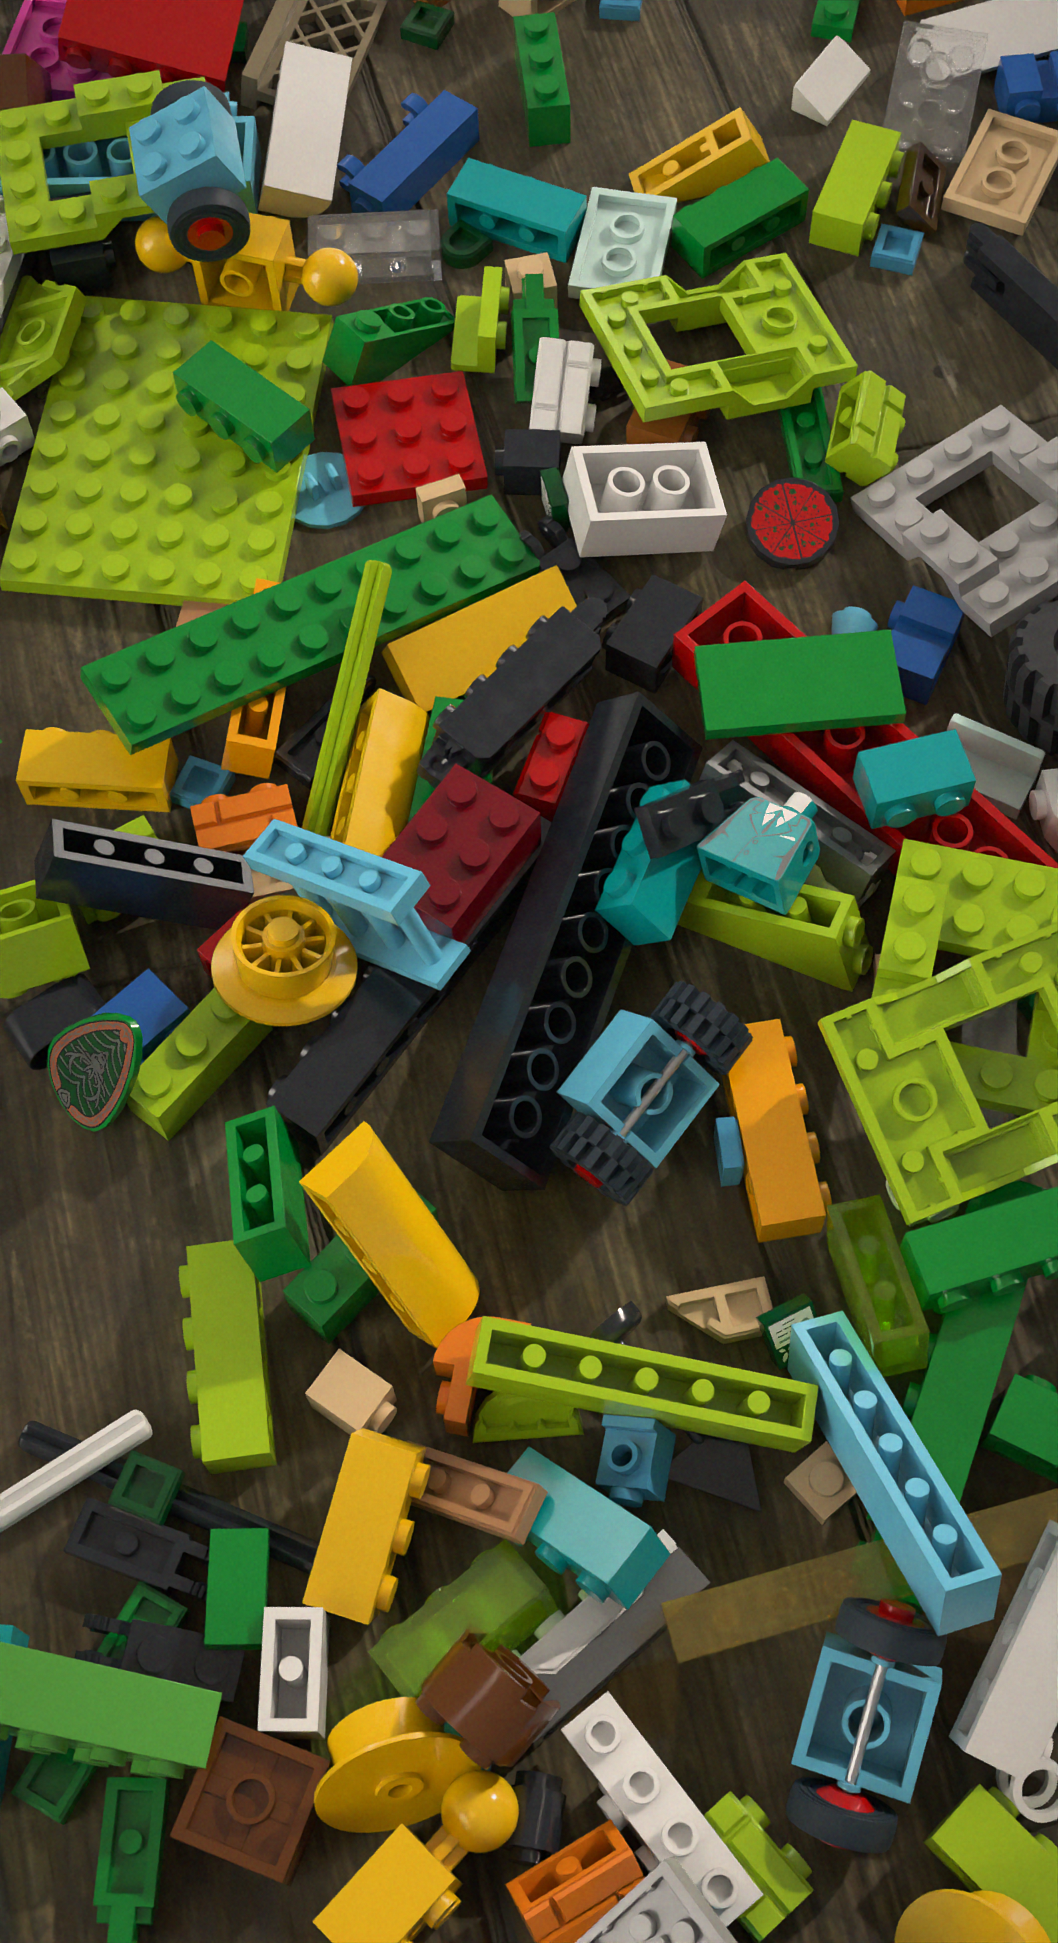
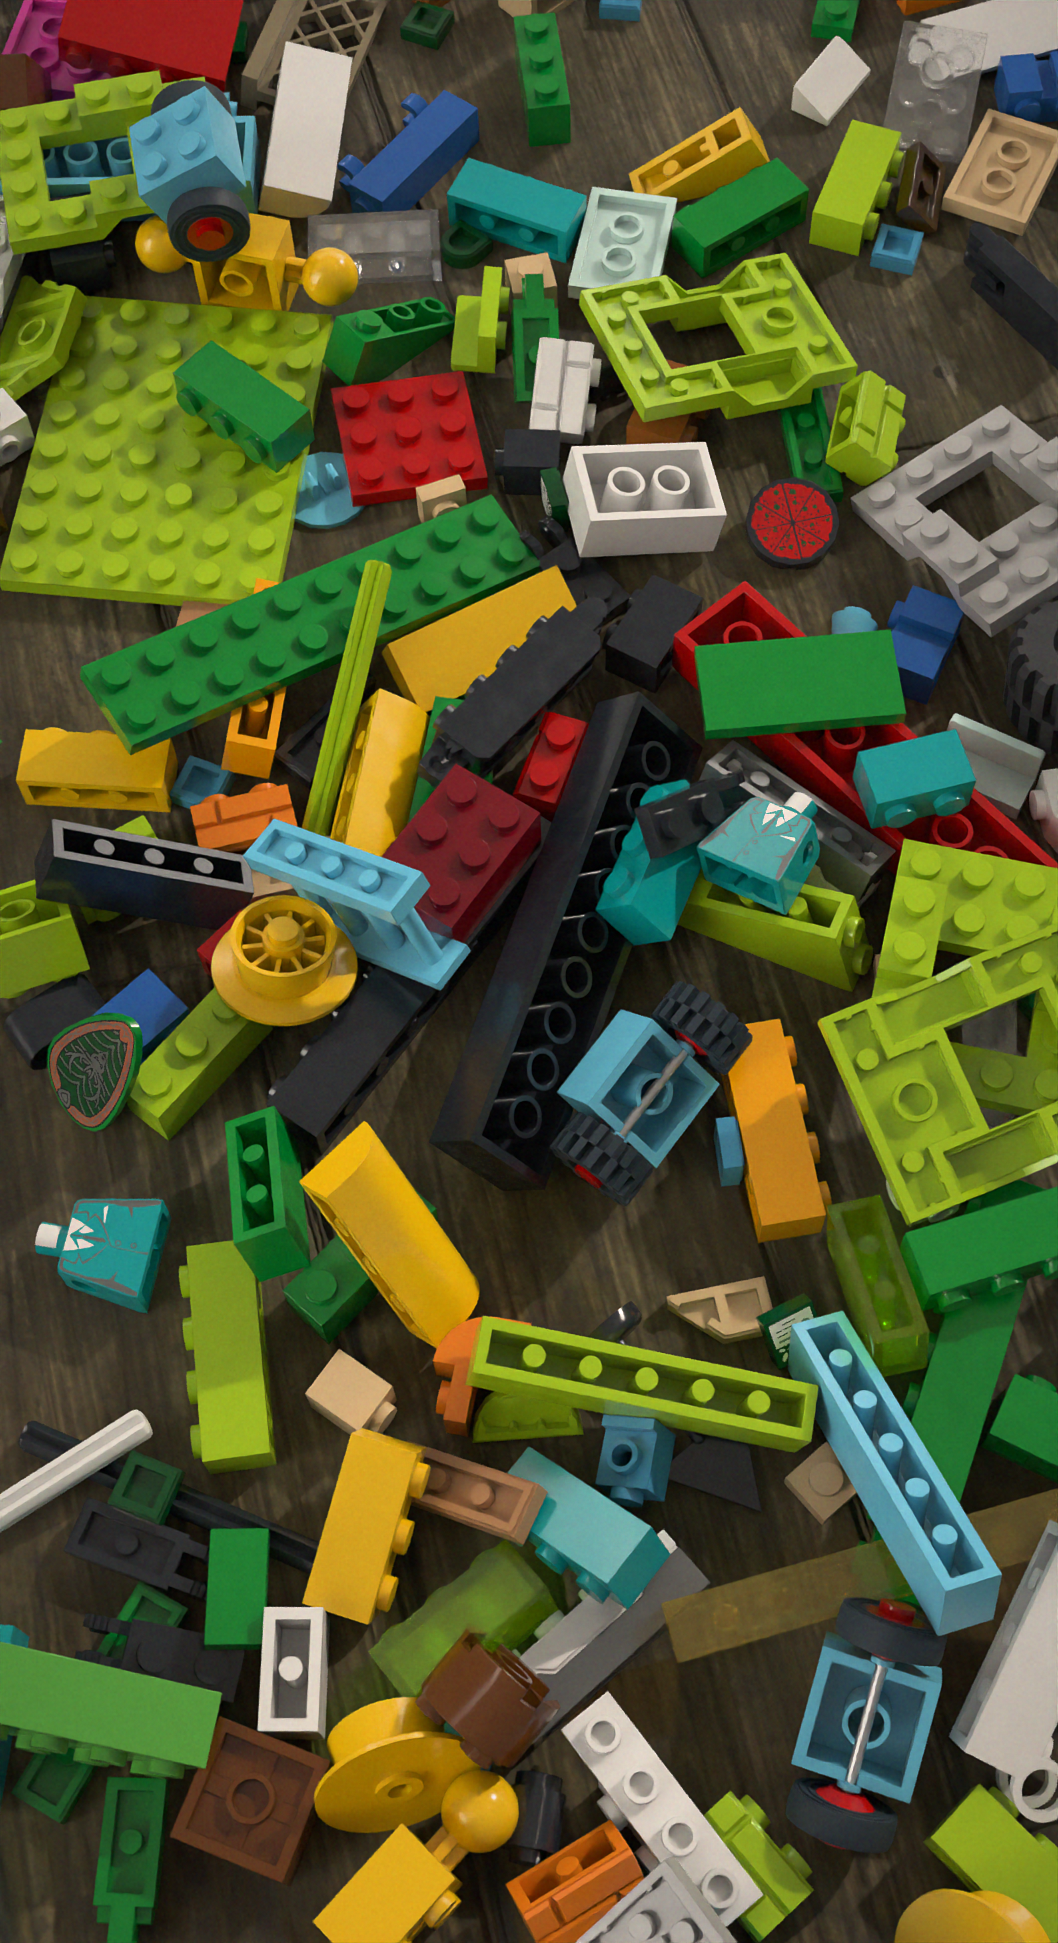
(110, 1248): none -> teal torso

